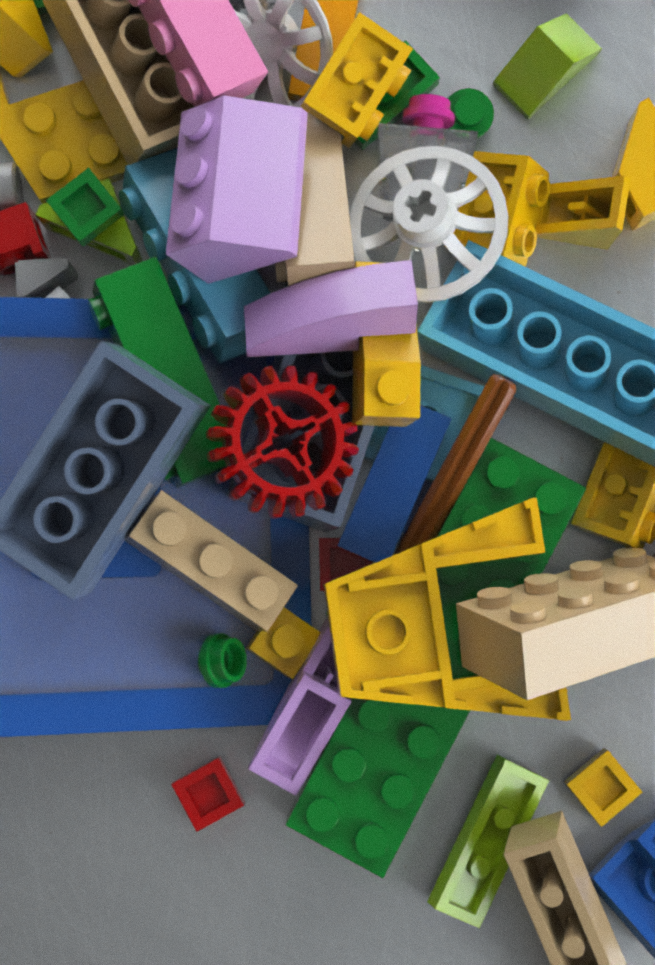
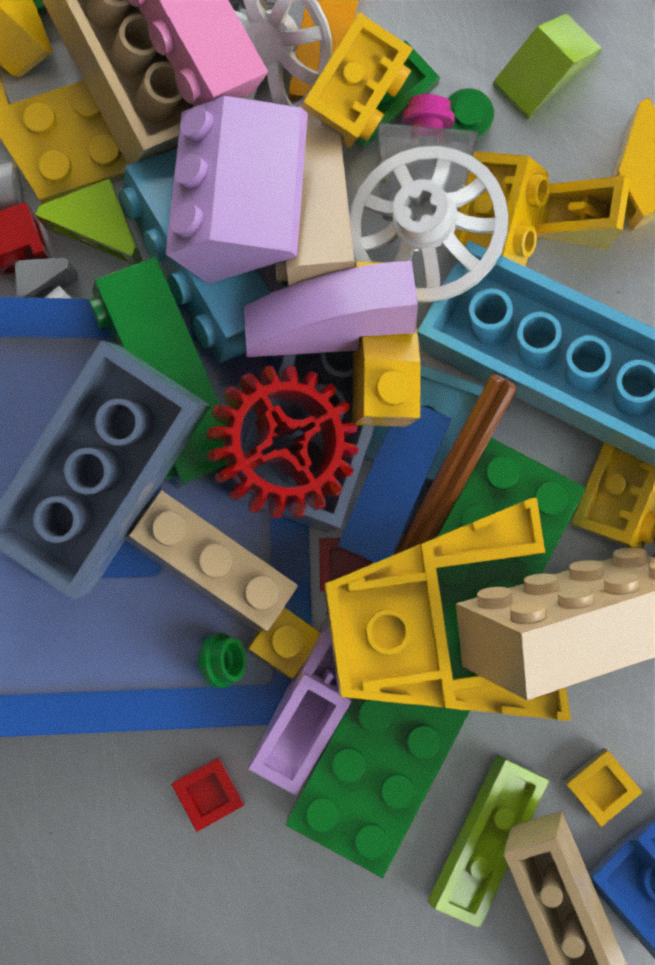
(85, 207): green plate -> none

